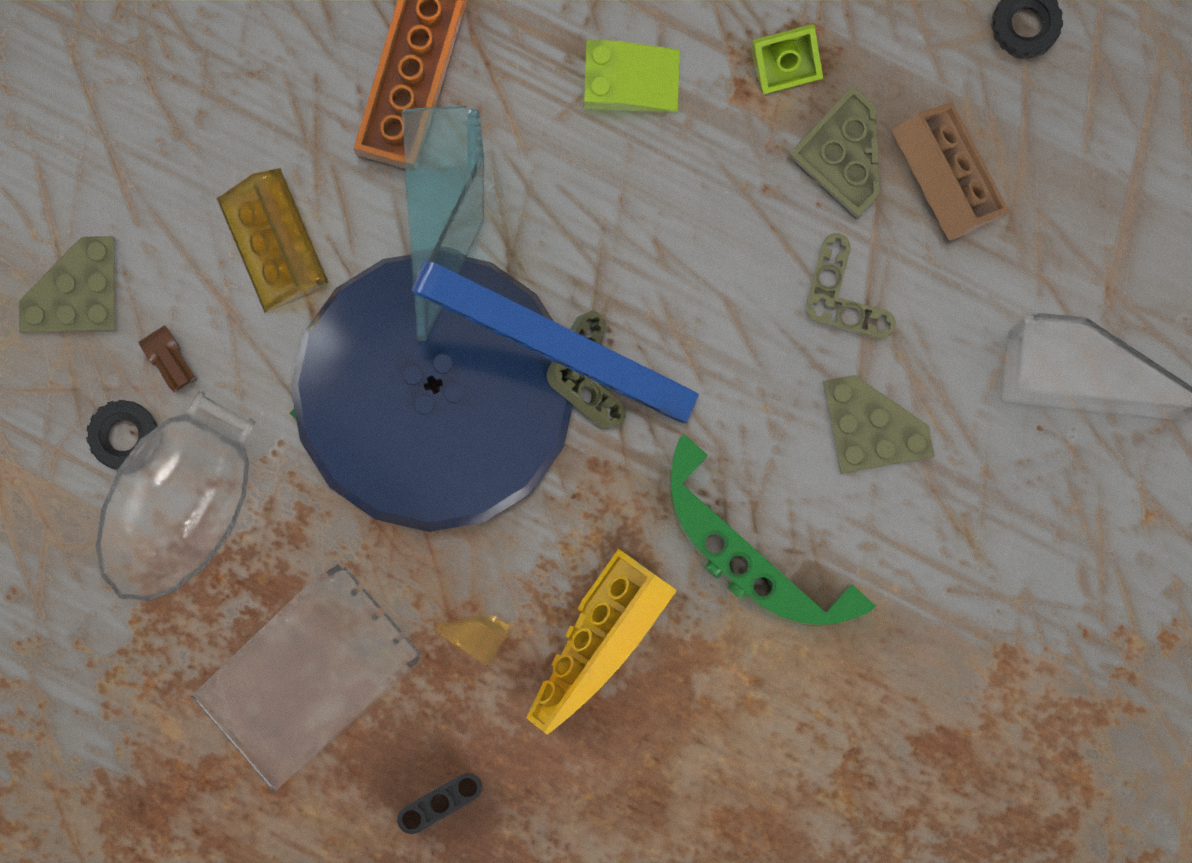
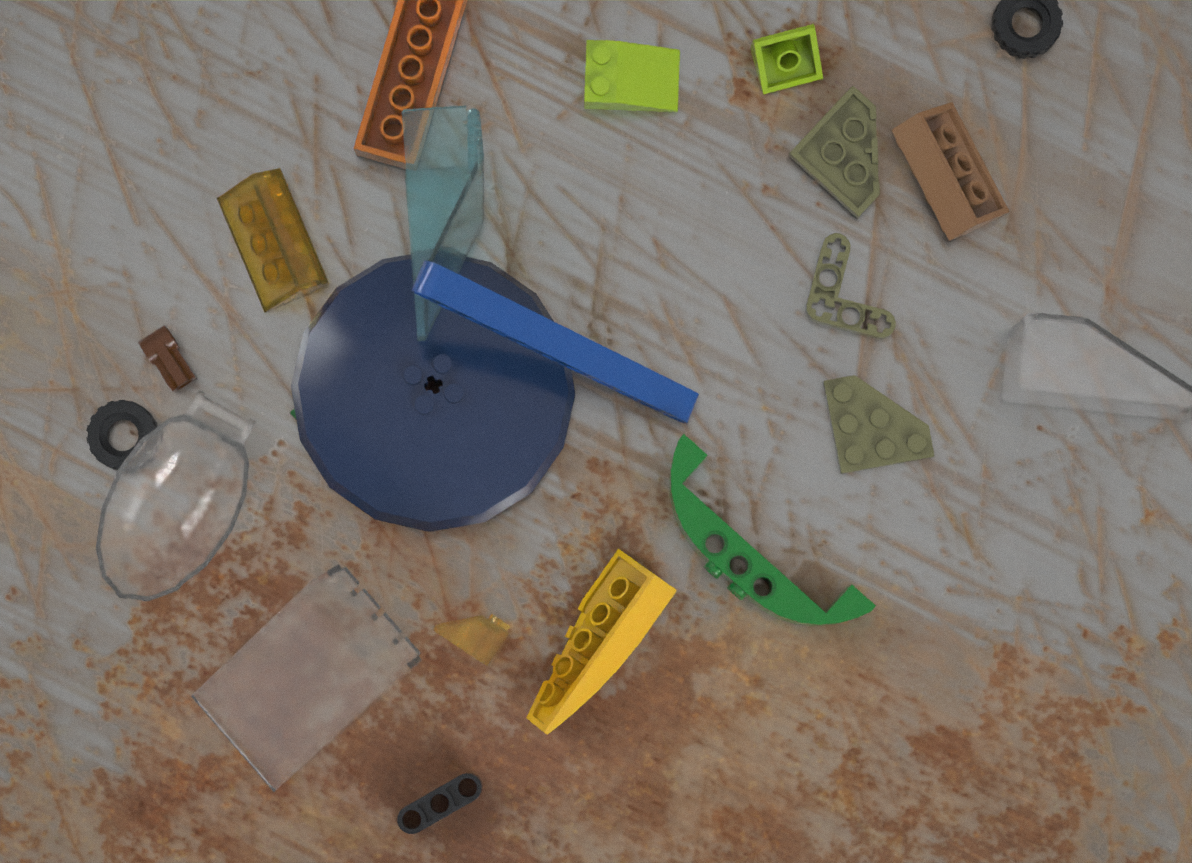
(75, 292): olive plate -> none
(572, 391): olive beam -> none

